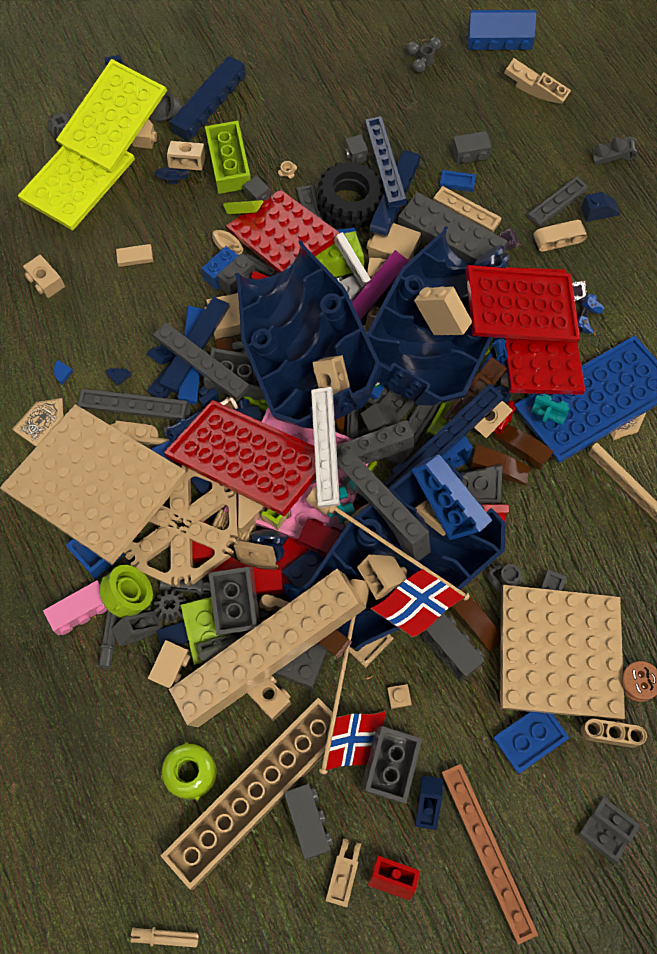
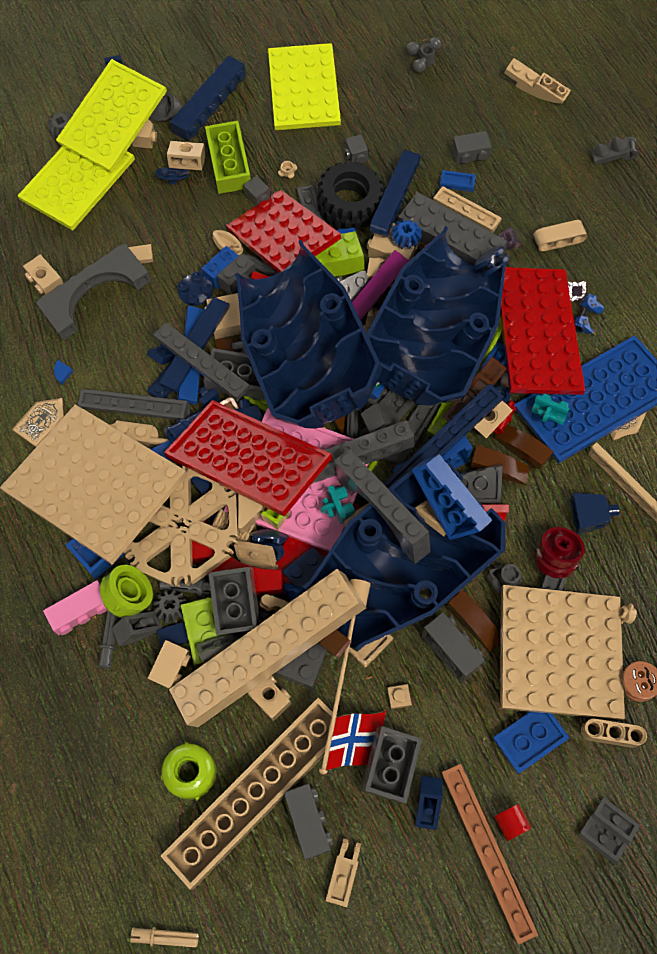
(115, 266): none -> dark grey arch
(118, 375): dark blue tile -> none
(195, 289): none -> dark blue dish
(243, 207): lime slope -> none
(304, 86): none -> neon yellow plate
(318, 537): dark red brick -> none
(325, 447): white tile -> none
(331, 373): tan brick -> none
(351, 259): white tile -> none
(382, 574): tan torso -> none
(386, 162): plate -> none
(394, 878): red brick -> none
(406, 233): none -> blue gear
(418, 599): flag -> none
(443, 311): tan brick -> none
(500, 348): blue axle -> none
(501, 29): blue slope -> none
(512, 822): none -> red piece
(522, 304): red plate -> none
(557, 202): dark grey tile -> none
(559, 552): none -> dark red wheel
(591, 512): none -> dark blue torso
(599, 206): dark blue slope -> none
(628, 614): none -> tan plate

